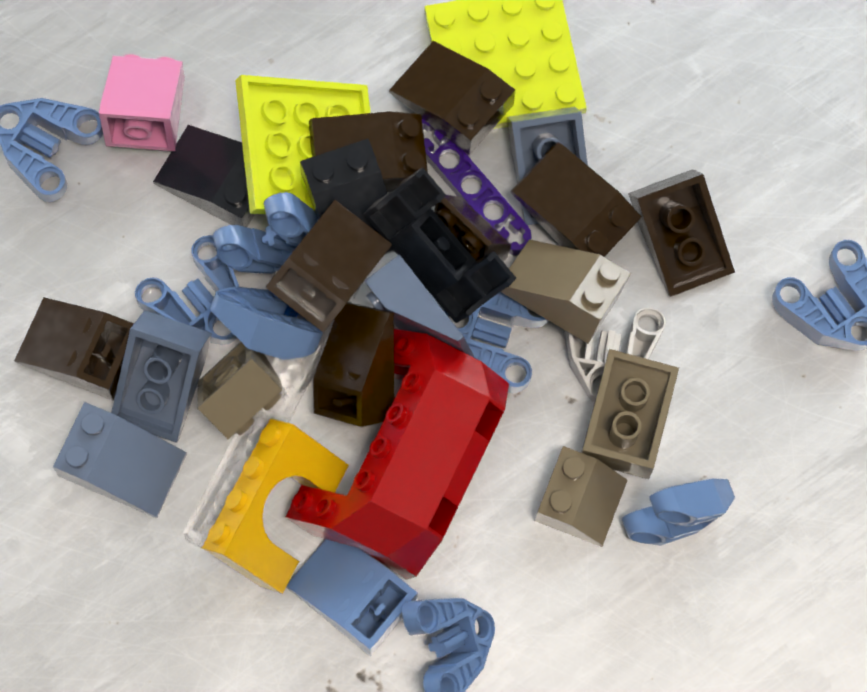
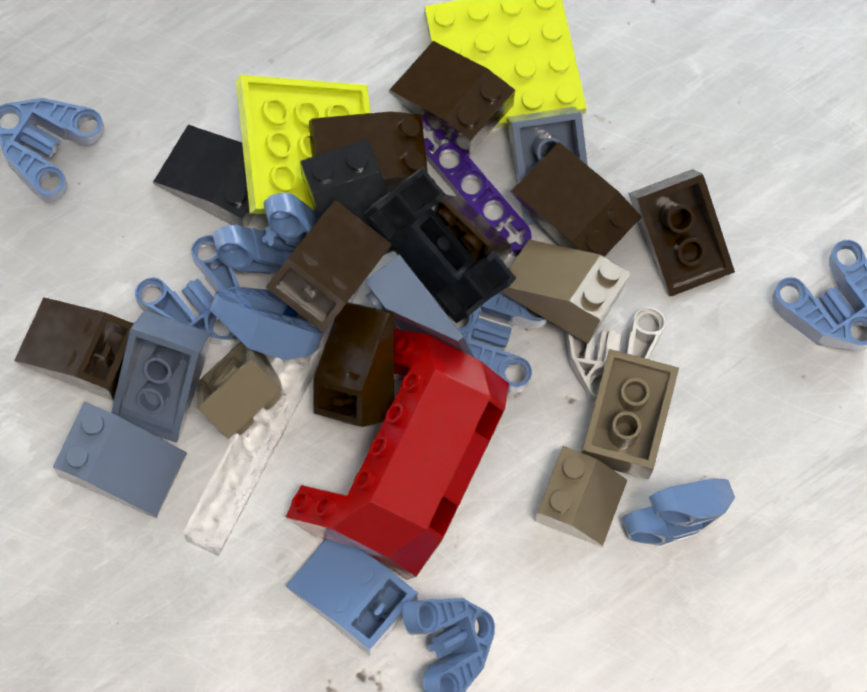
(142, 102): bright pink slope -> none
(239, 531): yellow arch -> none

